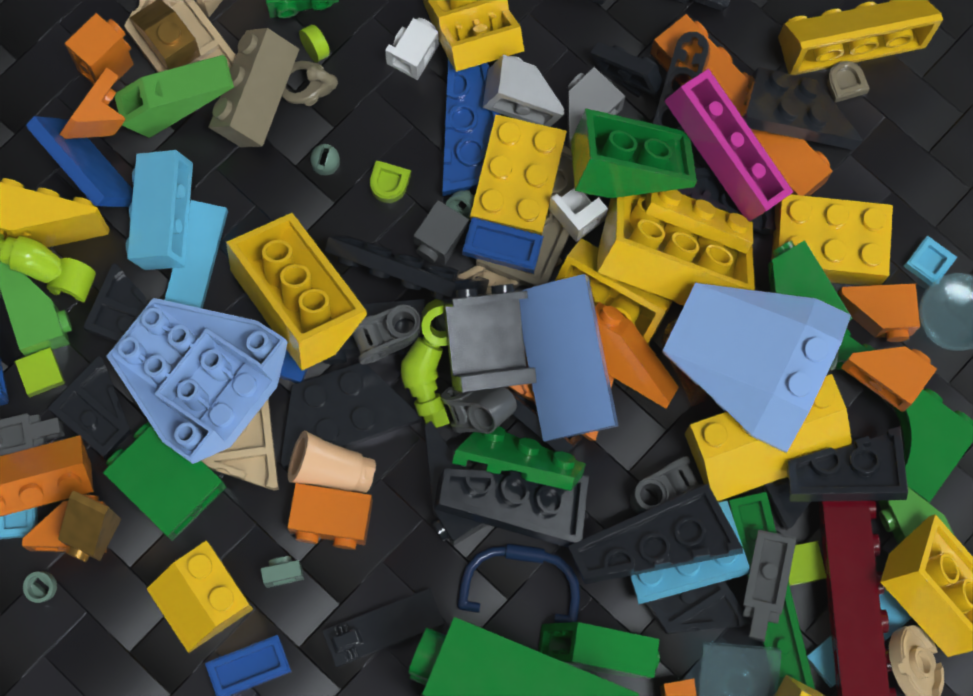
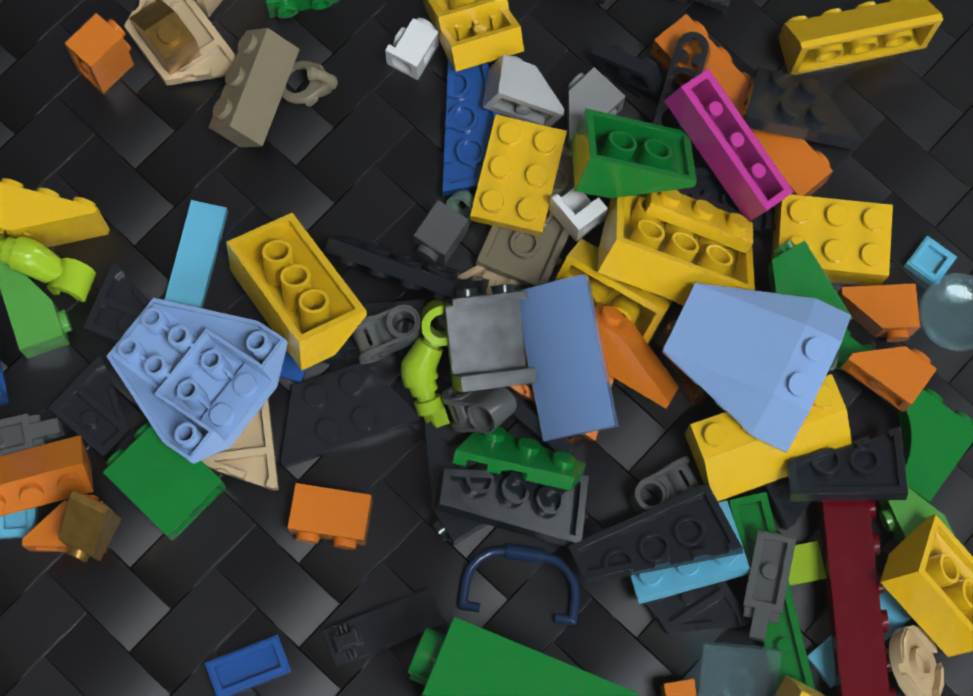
(35, 591): sand green hinge -> none
(40, 372): lime tile -> none
(82, 163): blue tile -> none
(94, 115): orange slope -> none
(159, 210): medium azure brick -> none
(170, 95): bright green slope -> none
(198, 596): yellow slope -> none
(282, 571): sand green plate -> none
(314, 43): lime tile -> none
(329, 465): light nougat plant -> none
(332, 160): sand green hinge -> none
(389, 182): lime tile -> none
(502, 245): blue tile -> none
(600, 649): green slope -> none
(846, 81): dark tan tile -> none

